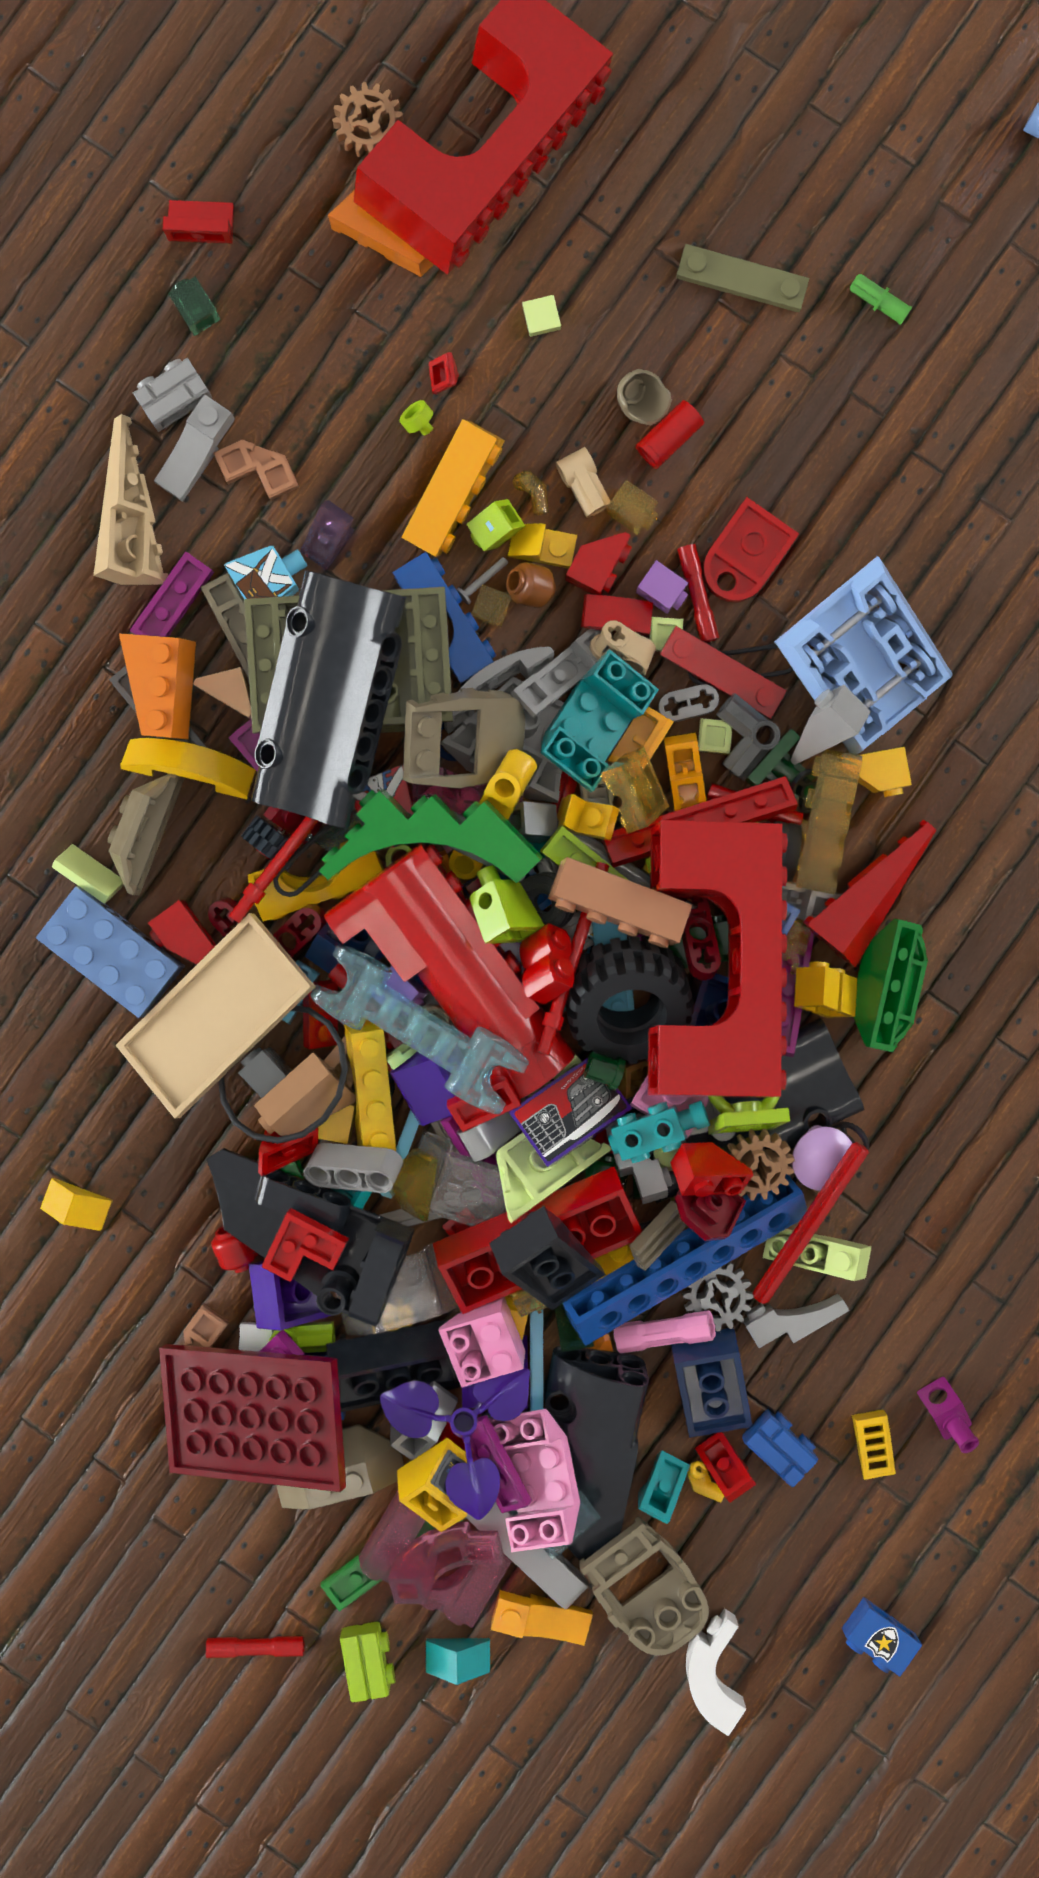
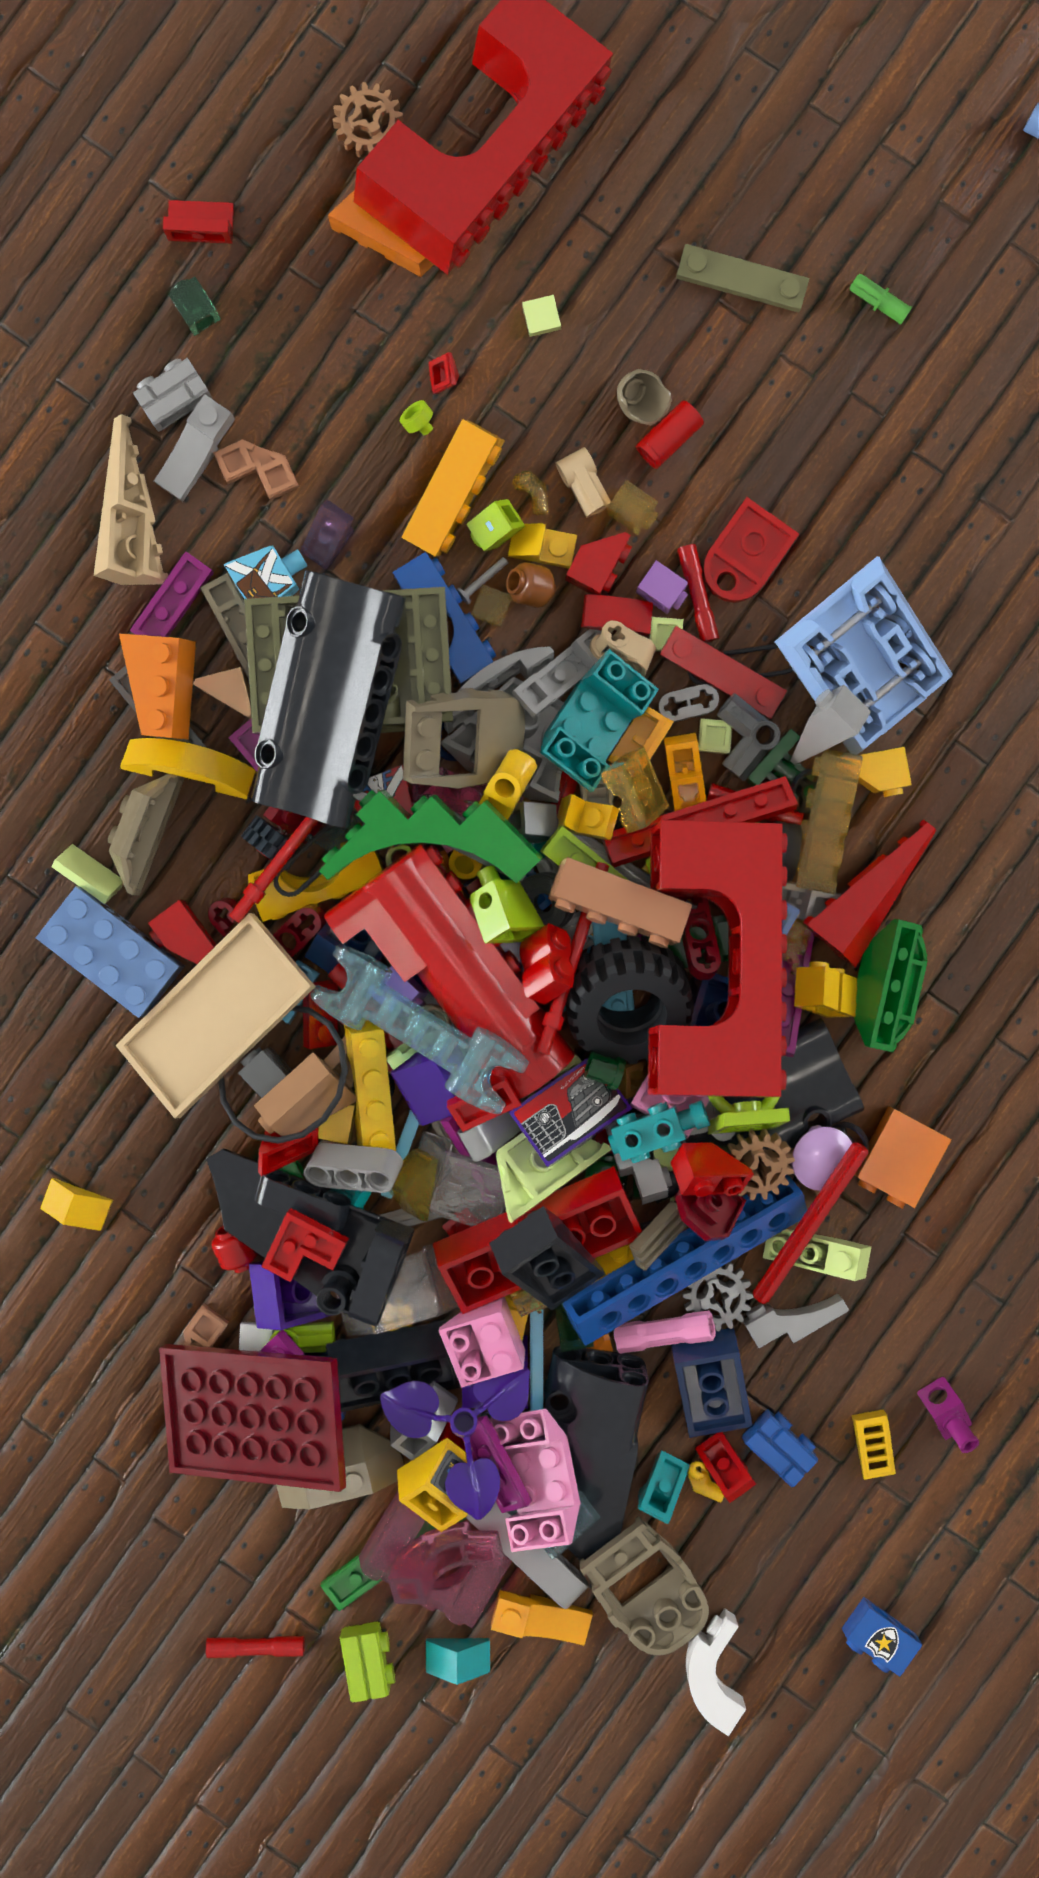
(901, 1158): none -> orange brick

